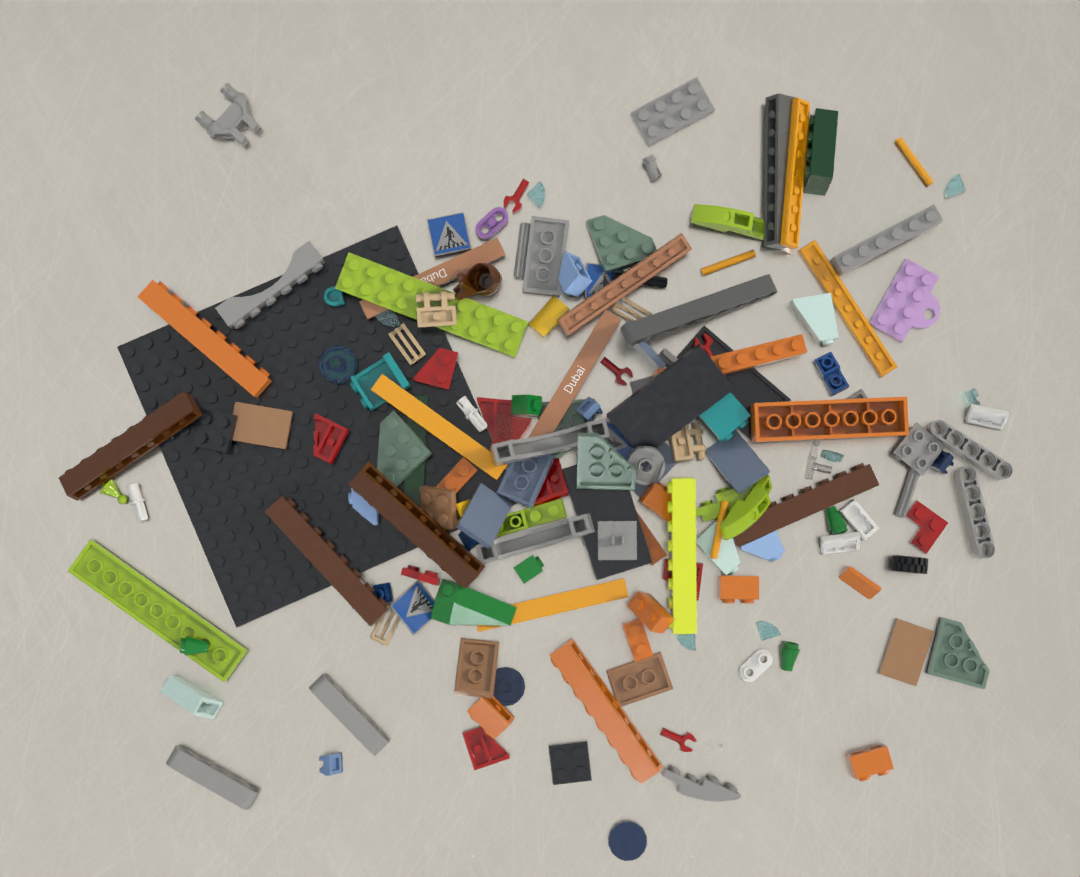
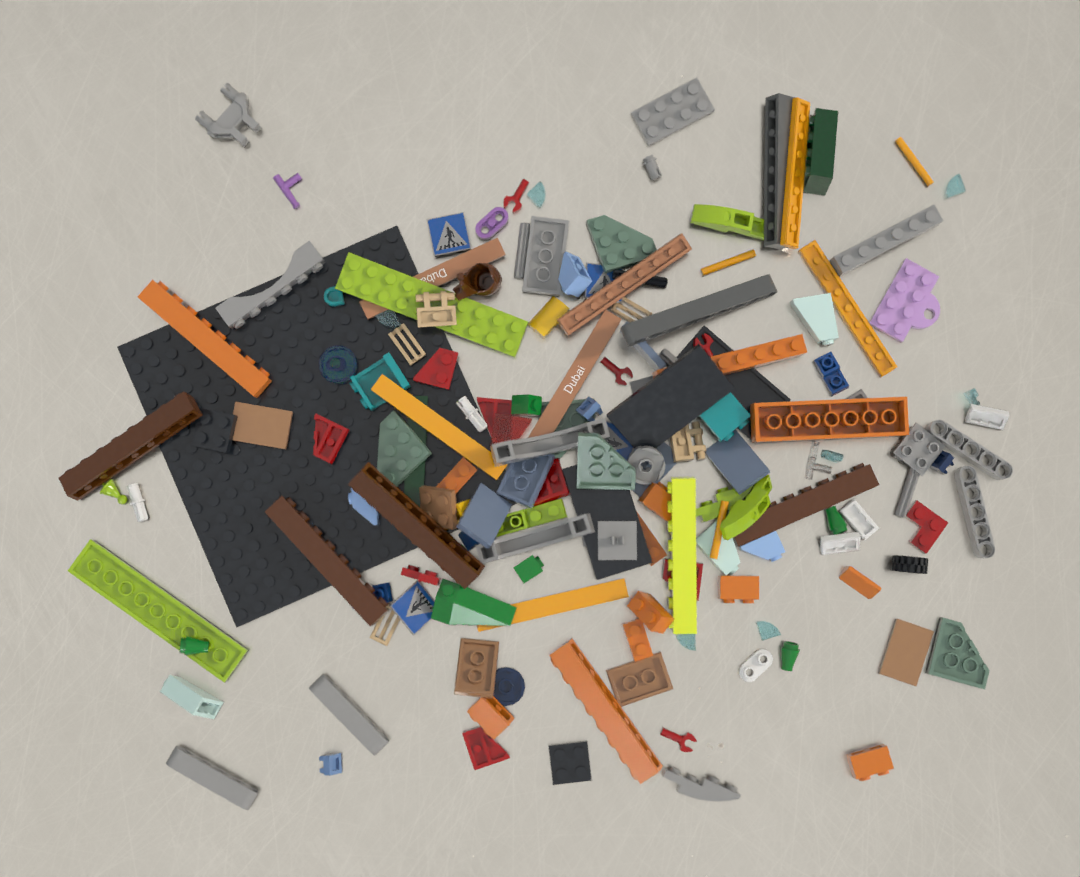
(284, 186): none -> medium lavender piece
(627, 840): dark blue tile -> none

